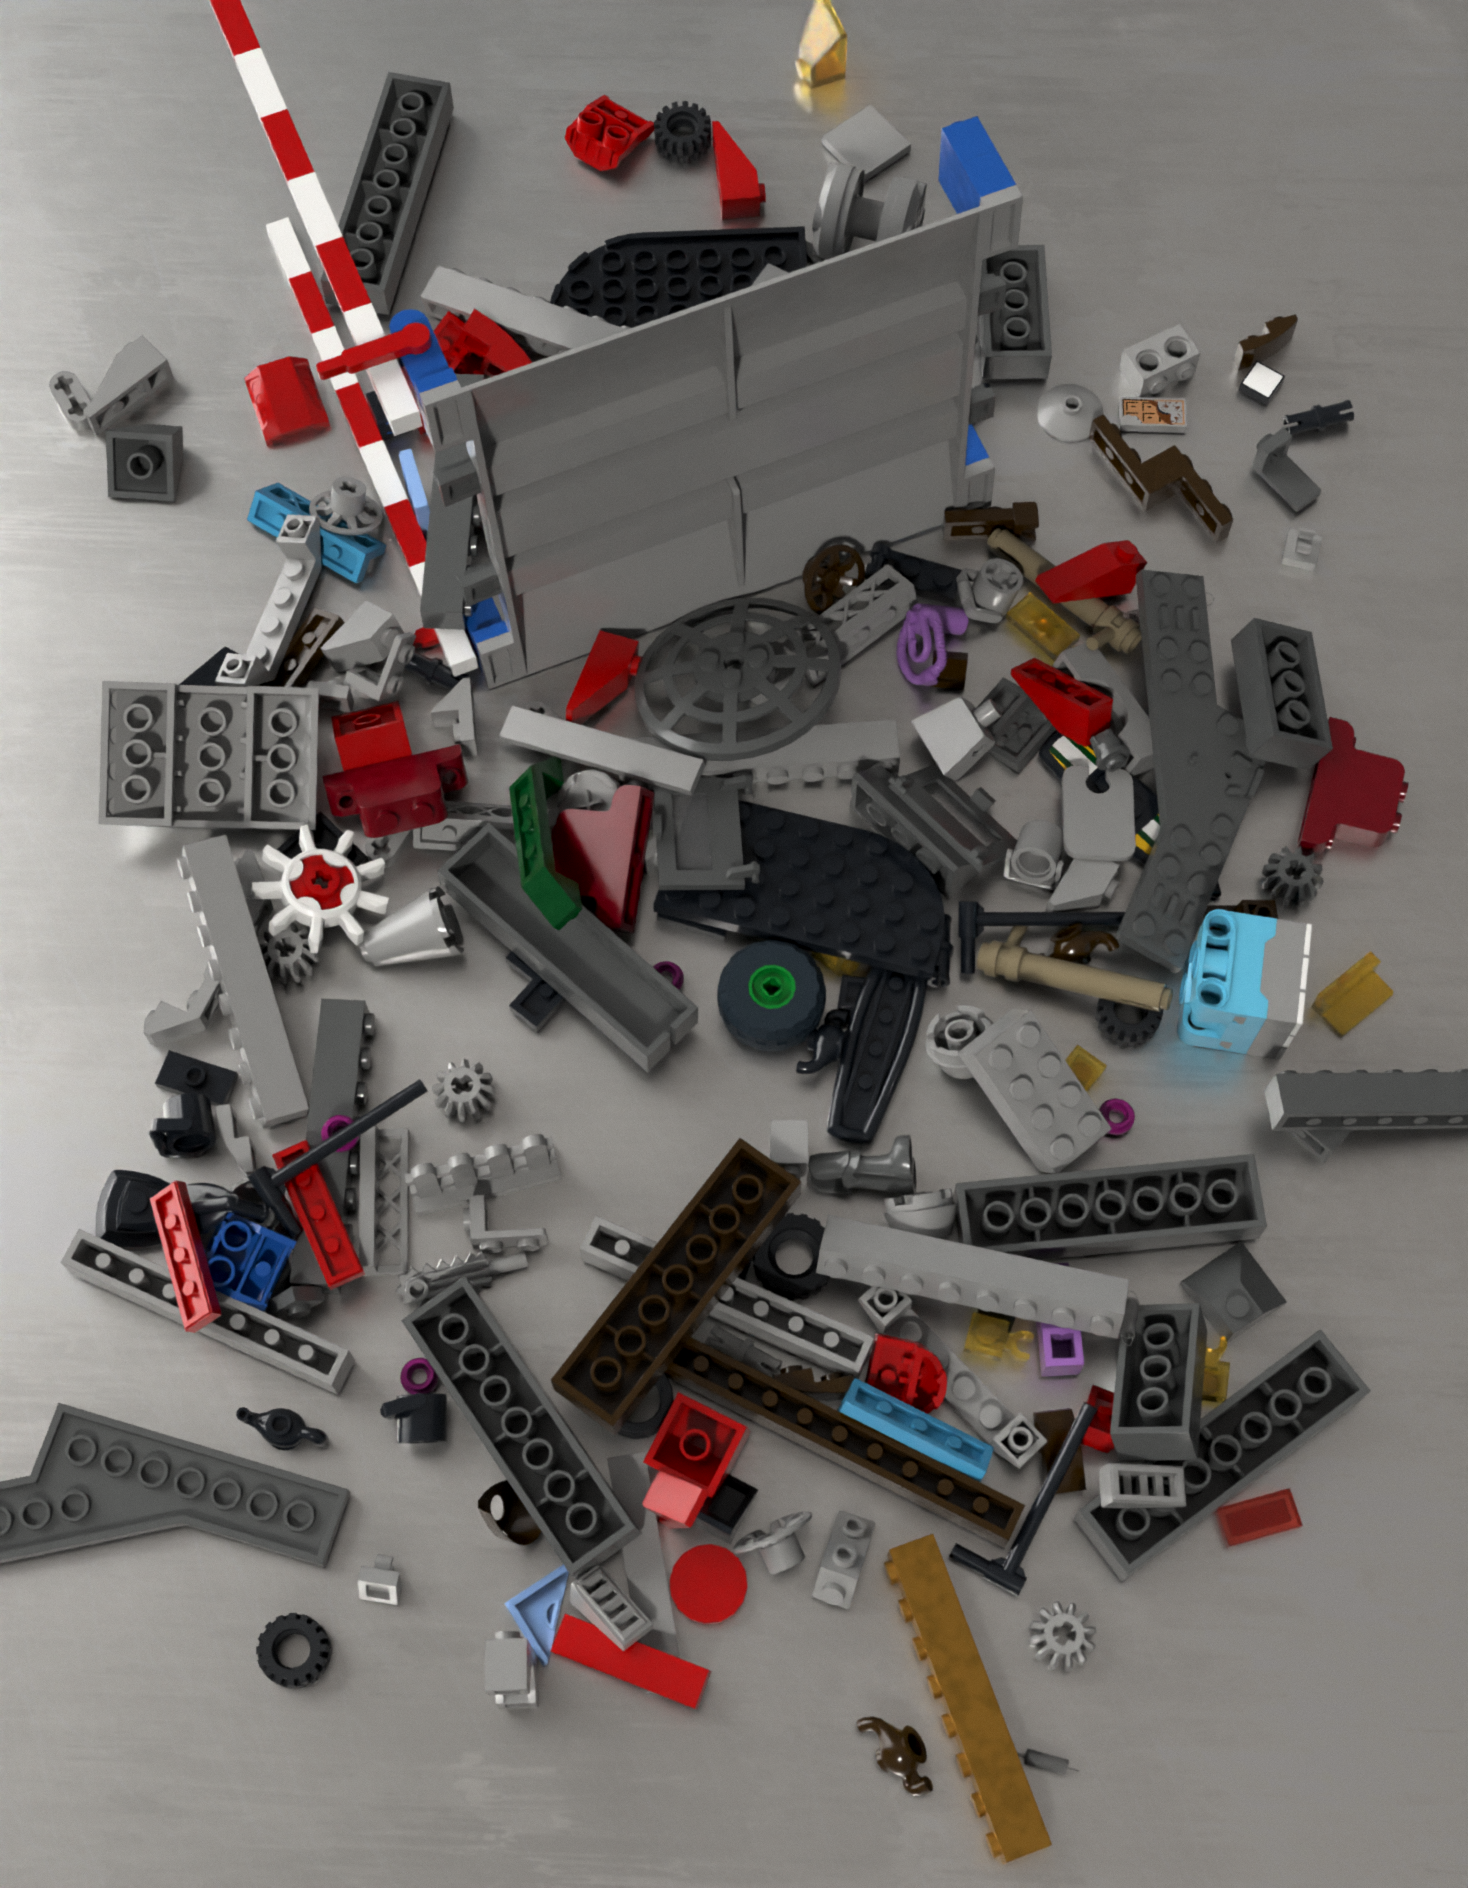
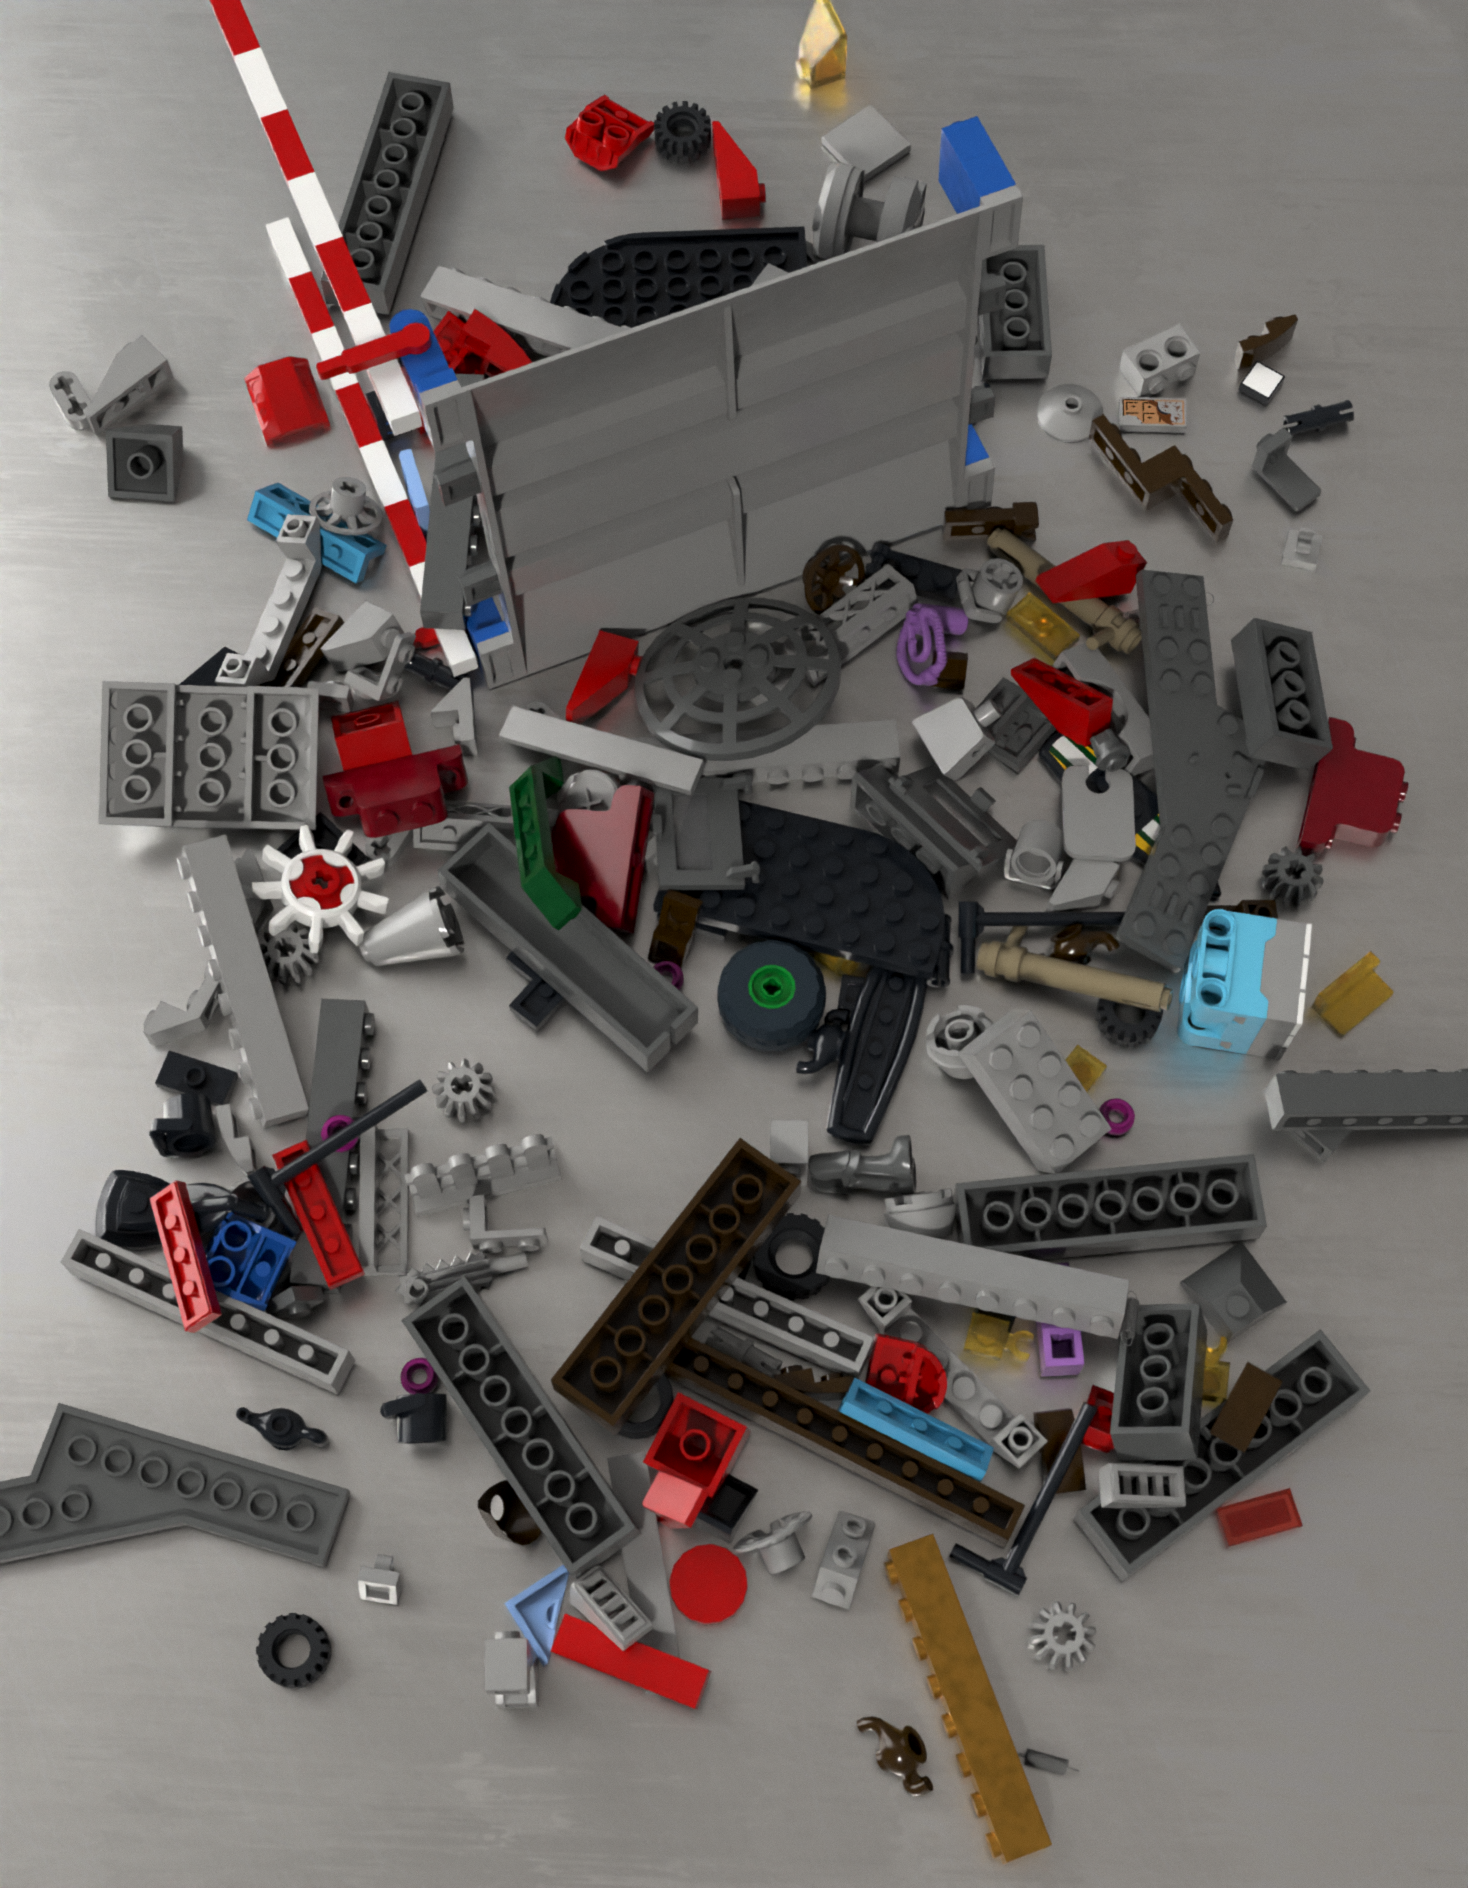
(675, 928): none -> dark brown slope
(1246, 1407): none -> dark brown slope

